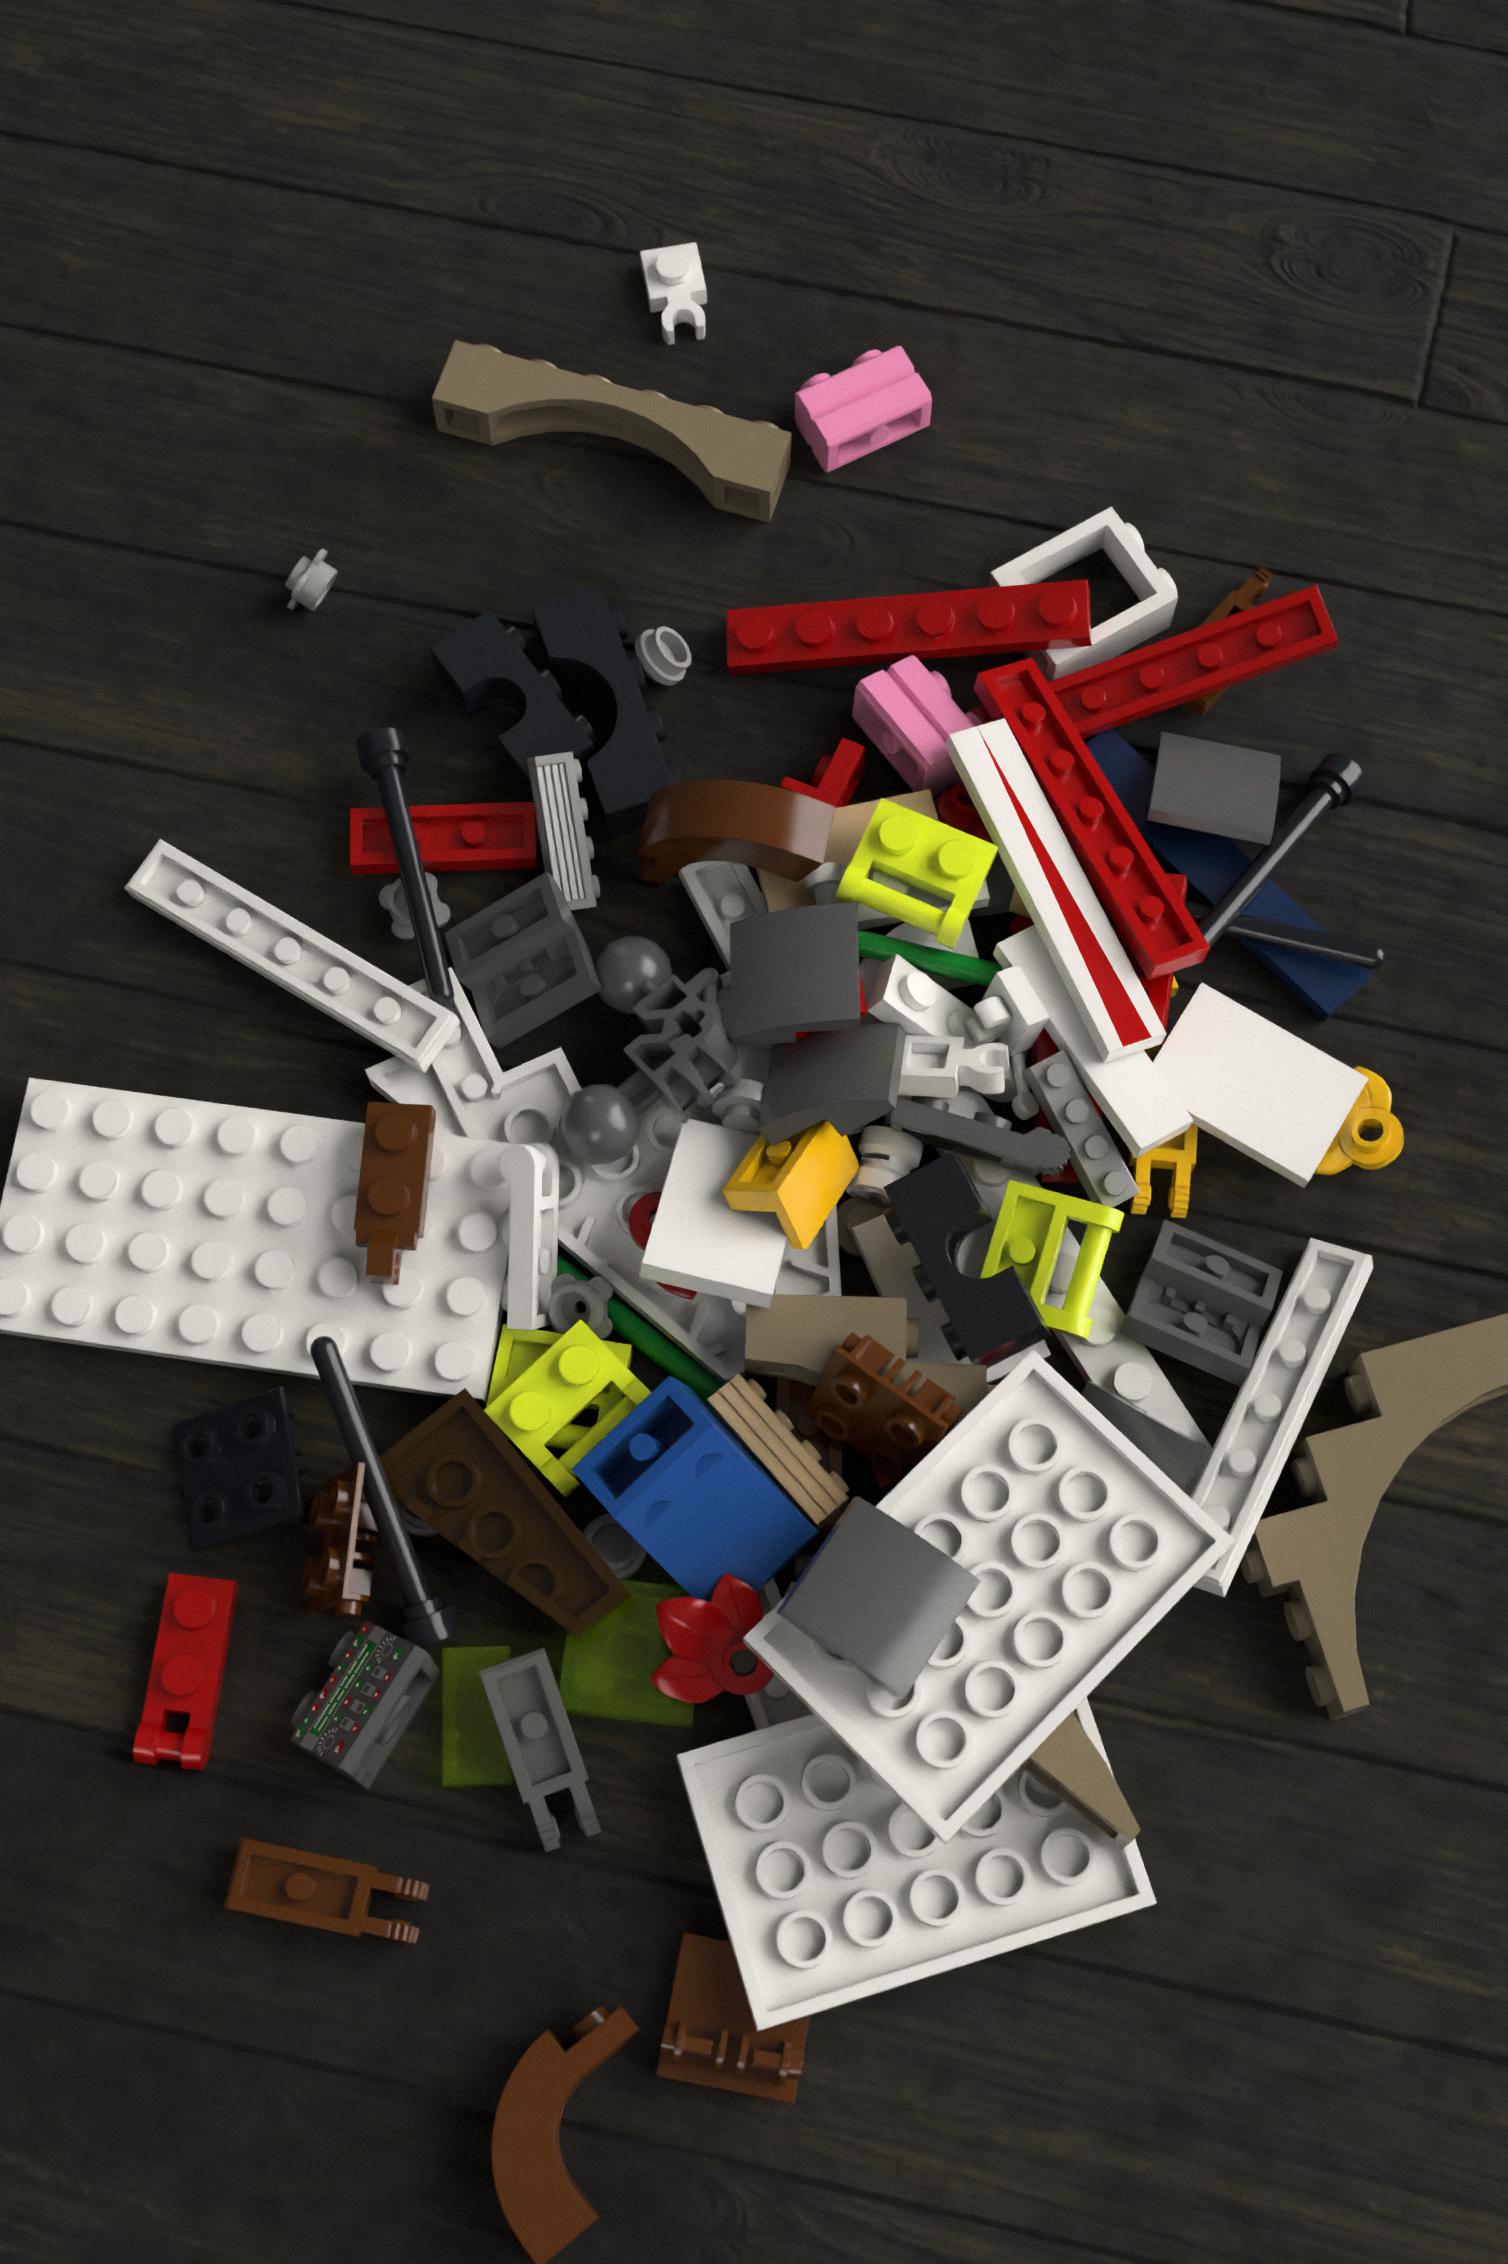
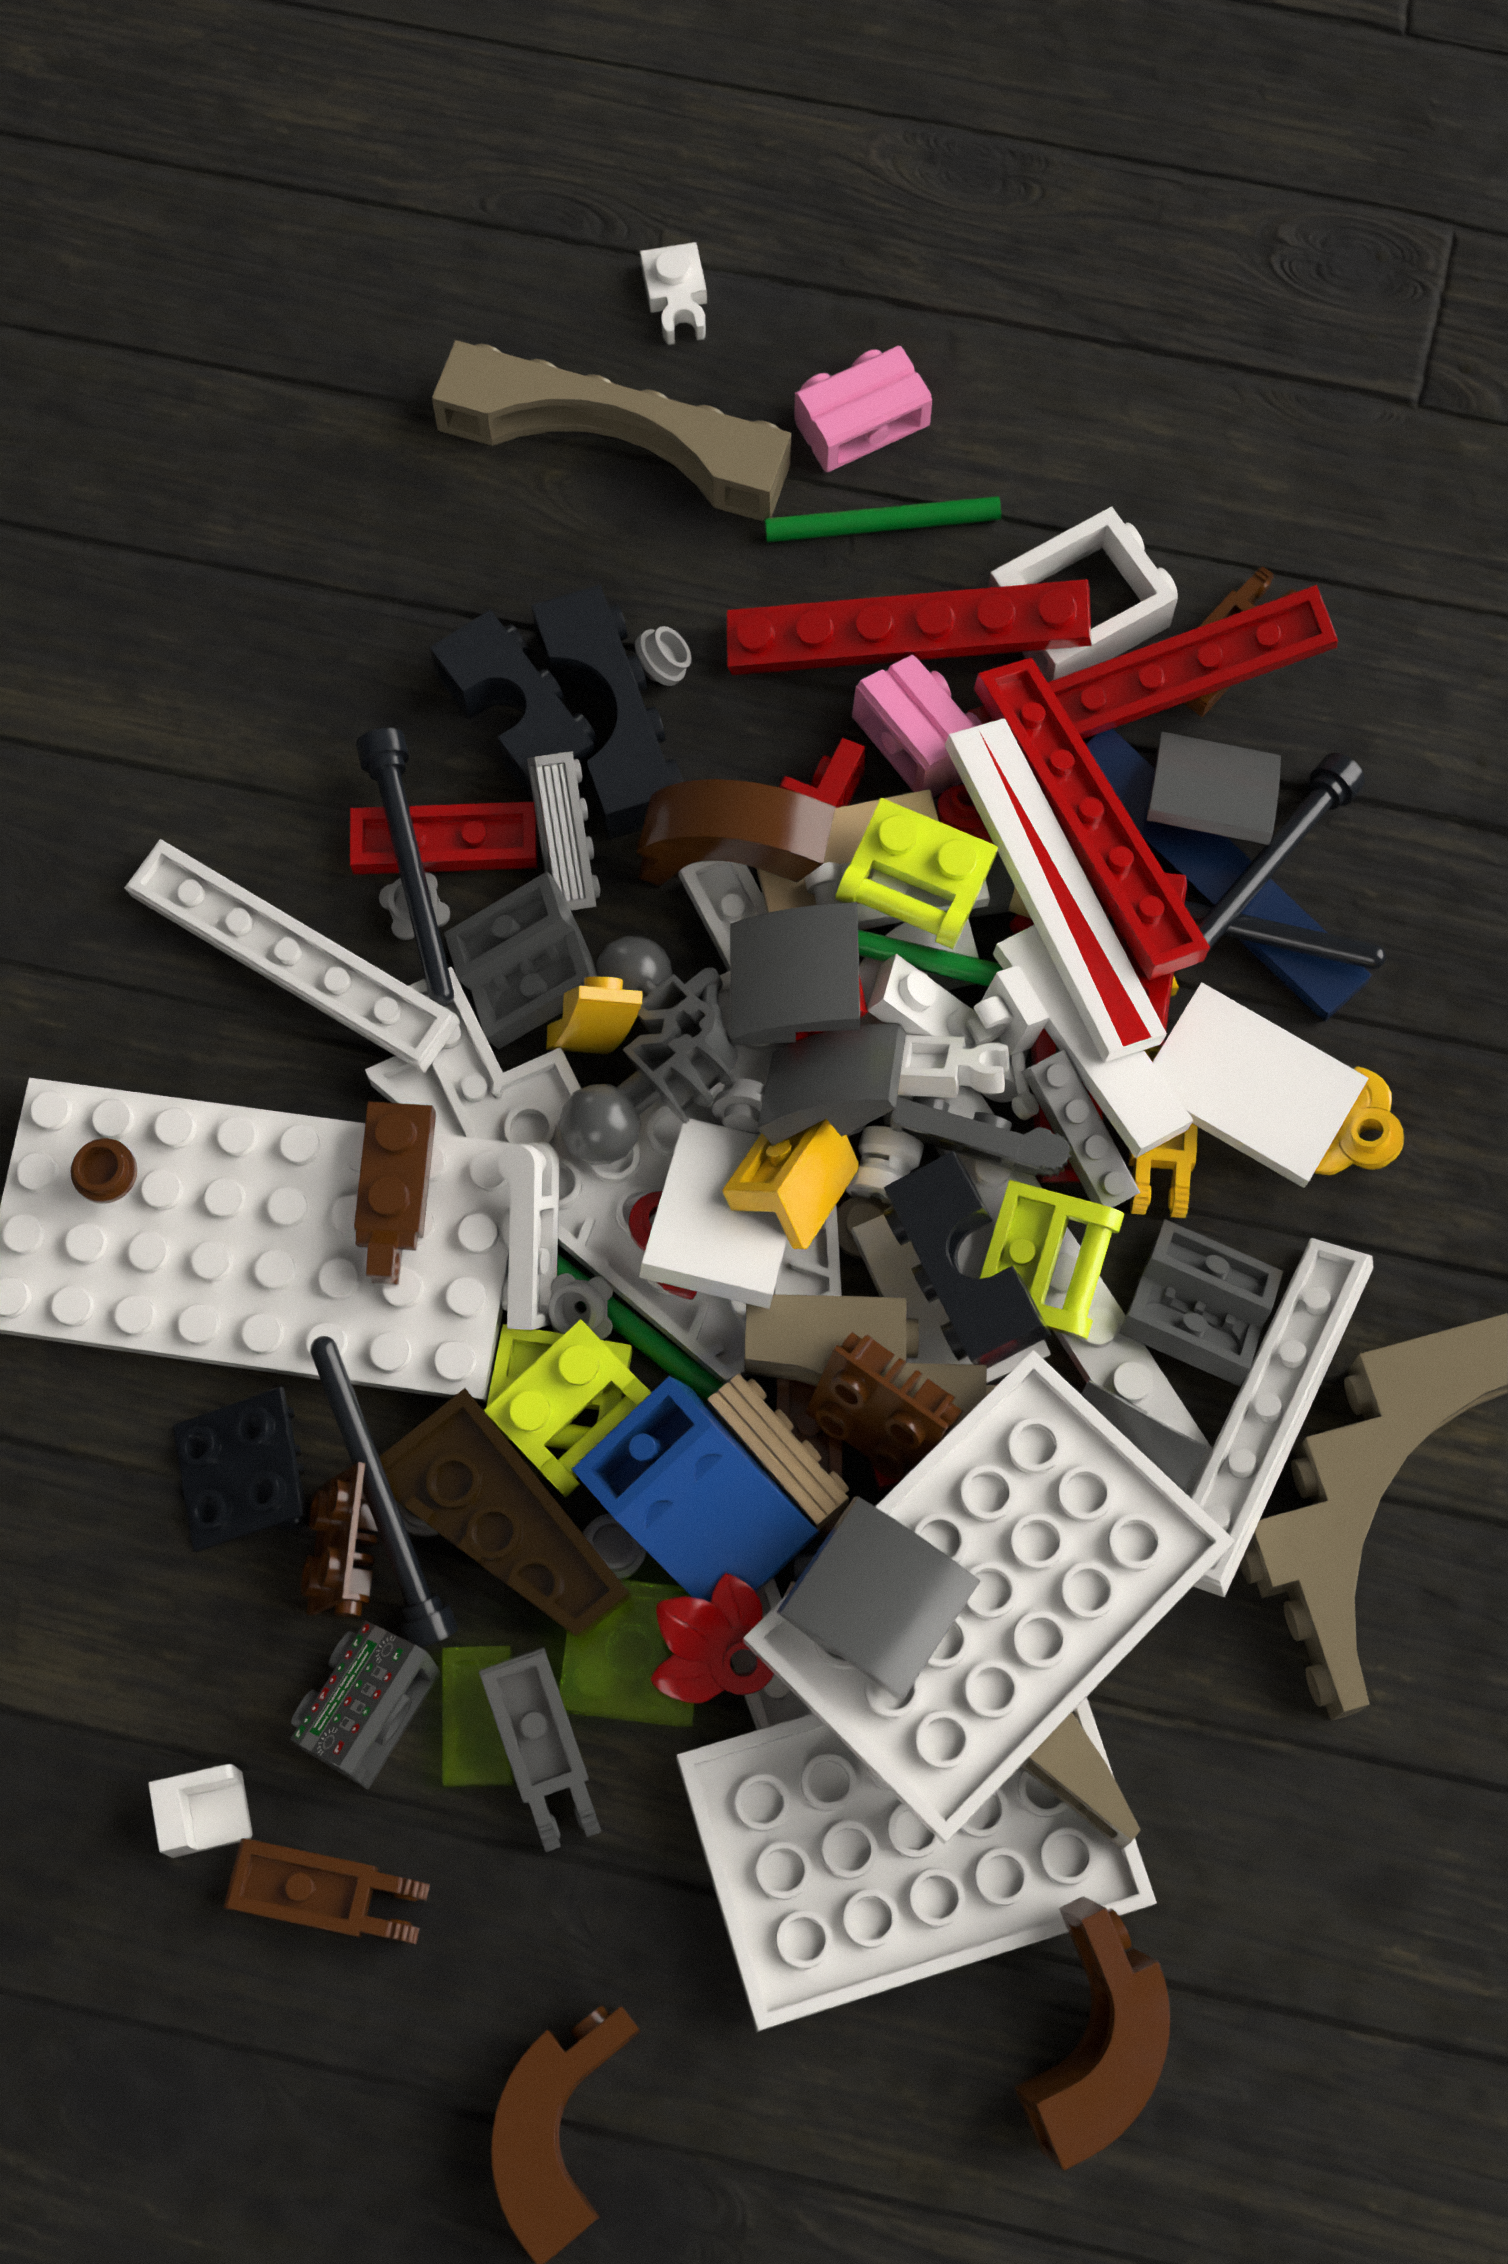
(104, 1170): none -> reddish brown plate
(187, 1670): red plate -> none
(200, 1810): none -> white panel
(310, 581): light grey plate -> none
(595, 1017): none -> yellow slope
(713, 2034): reddish brown hinge -> none
(882, 519): none -> green bar
(1119, 2059): none -> reddish brown arch

